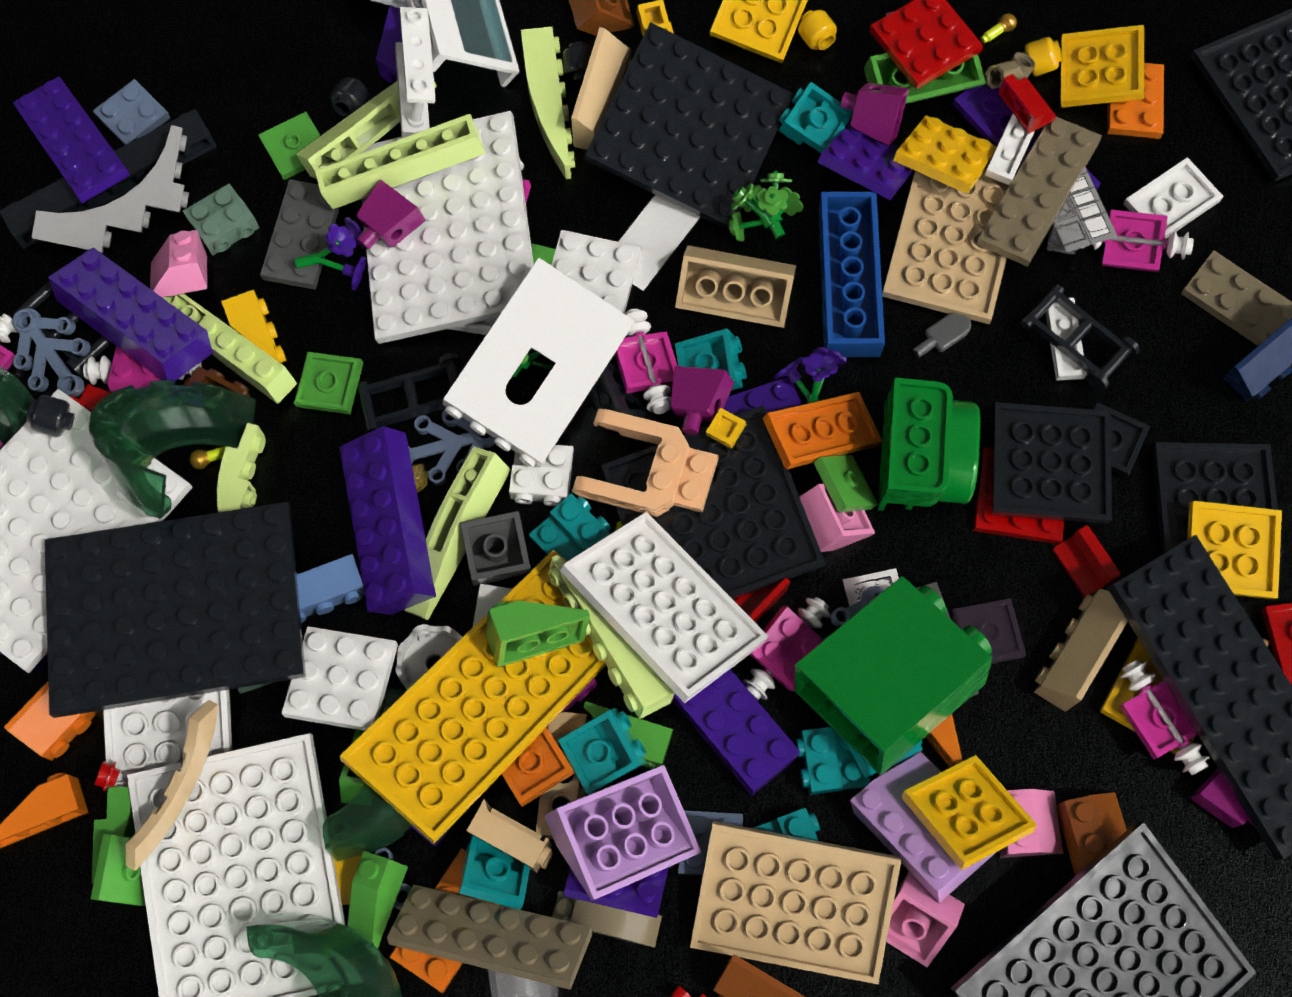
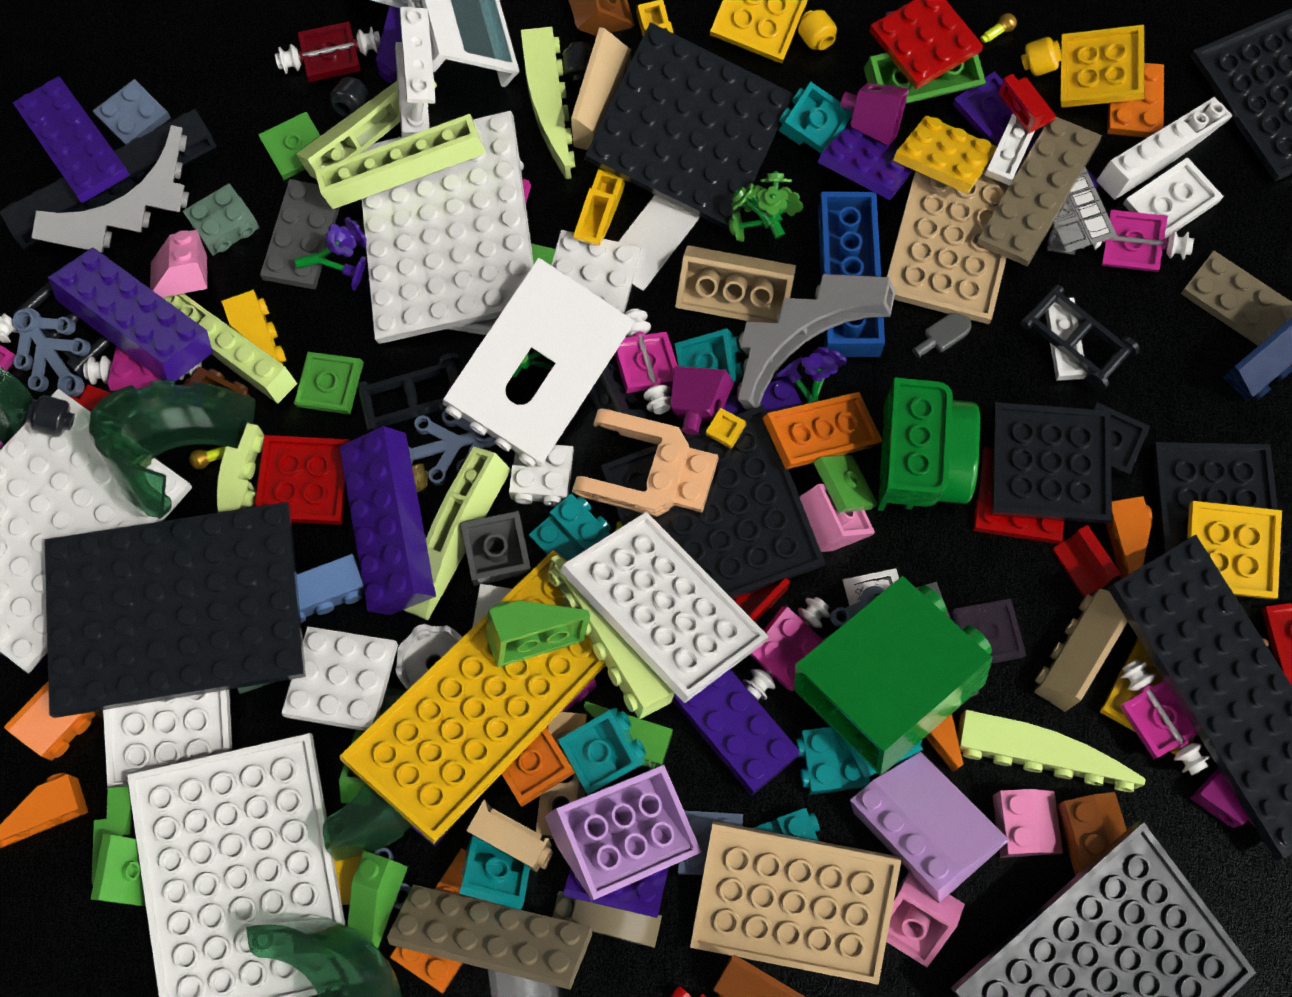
(107, 775): red plate -> none
(195, 751): tan tile -> none
(305, 475): none -> red plate
(328, 51): none -> dark red plate
(387, 217): magenta torso -> none
(599, 208): none -> yellow slope
(799, 320): none -> light grey arch
(968, 812): yellow plate -> none
(1020, 65): dark tan piece -> none
(1038, 749): none -> yellowish green slope
(1129, 533): none -> orange slope
(1162, 148): none -> white slope

